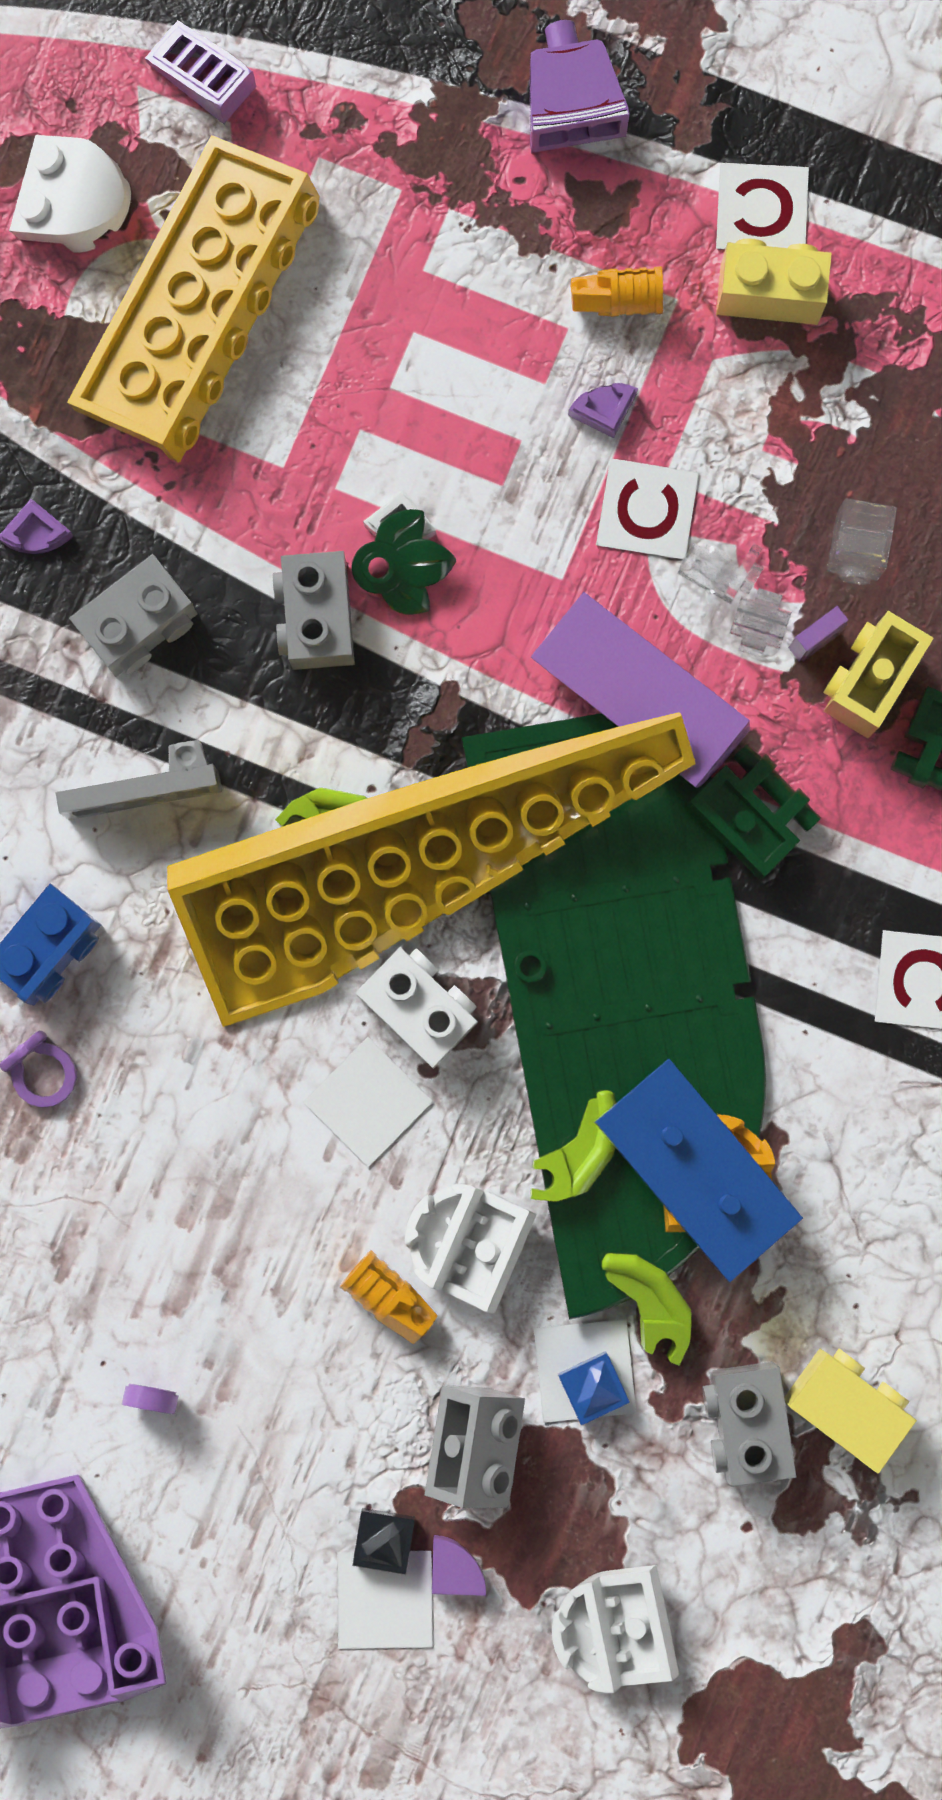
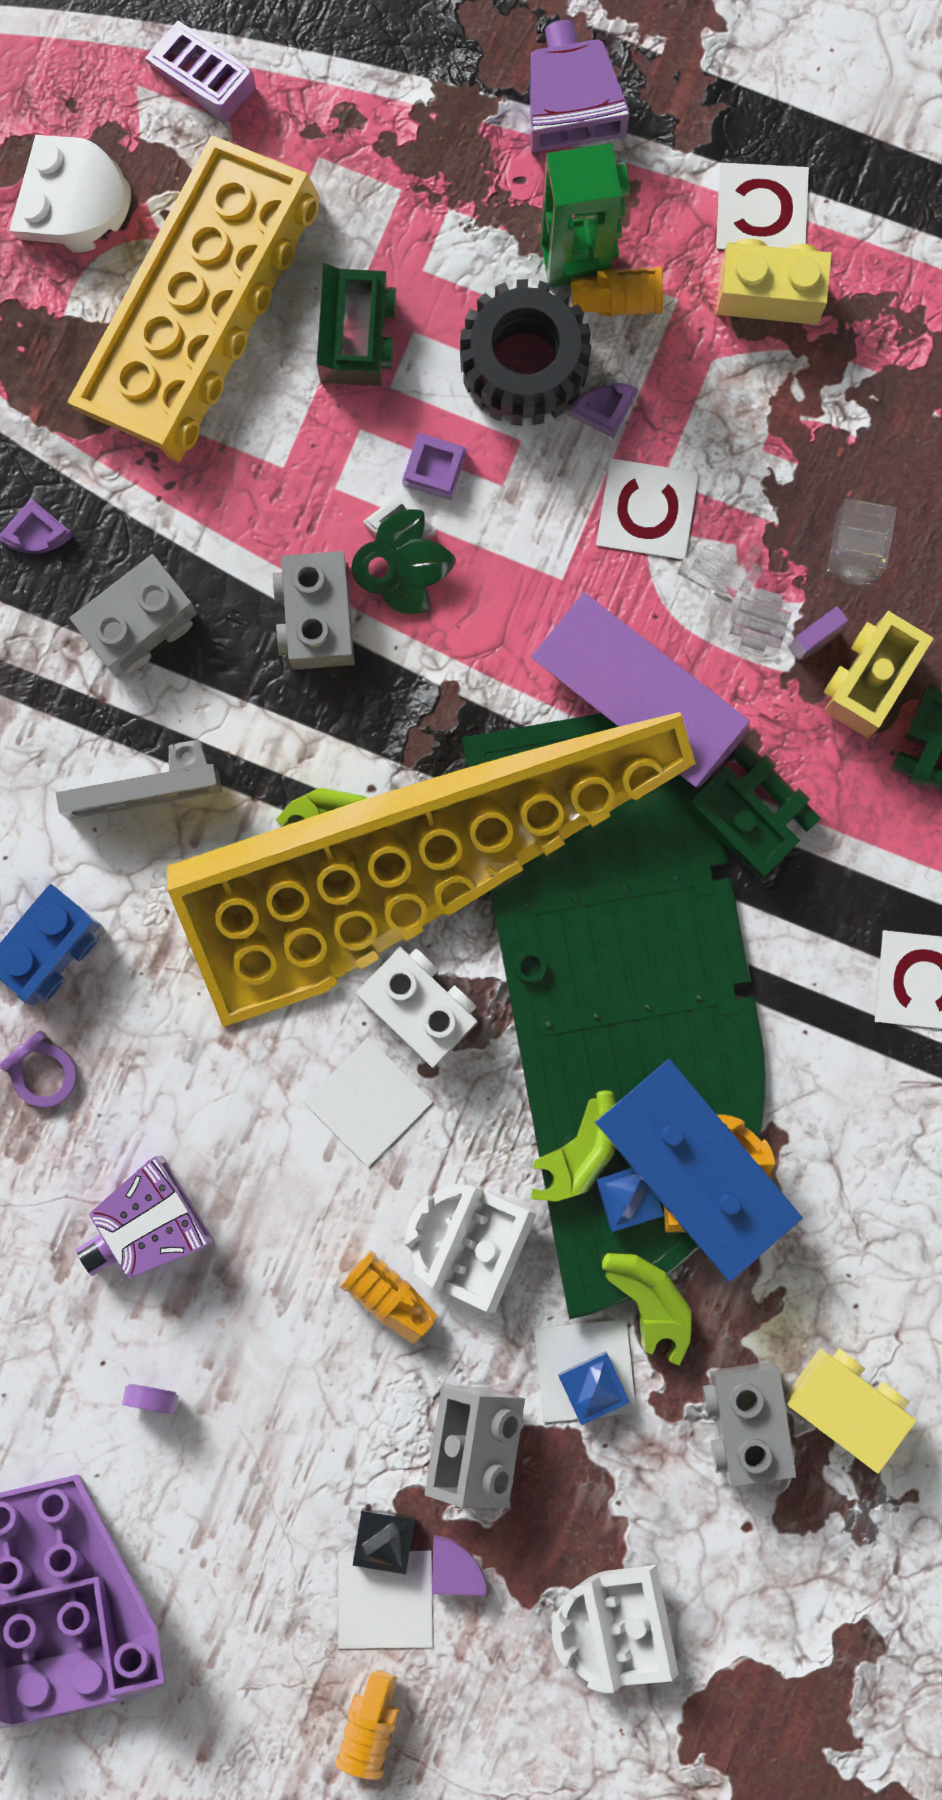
(144, 1224): none -> torso
(353, 326): none -> dark green window
(369, 1728): none -> light orange hinge
(434, 466): none -> medium lavender tile
(530, 312): none -> black tyre
(583, 185): none -> green brick
(627, 1199): none -> blue tile

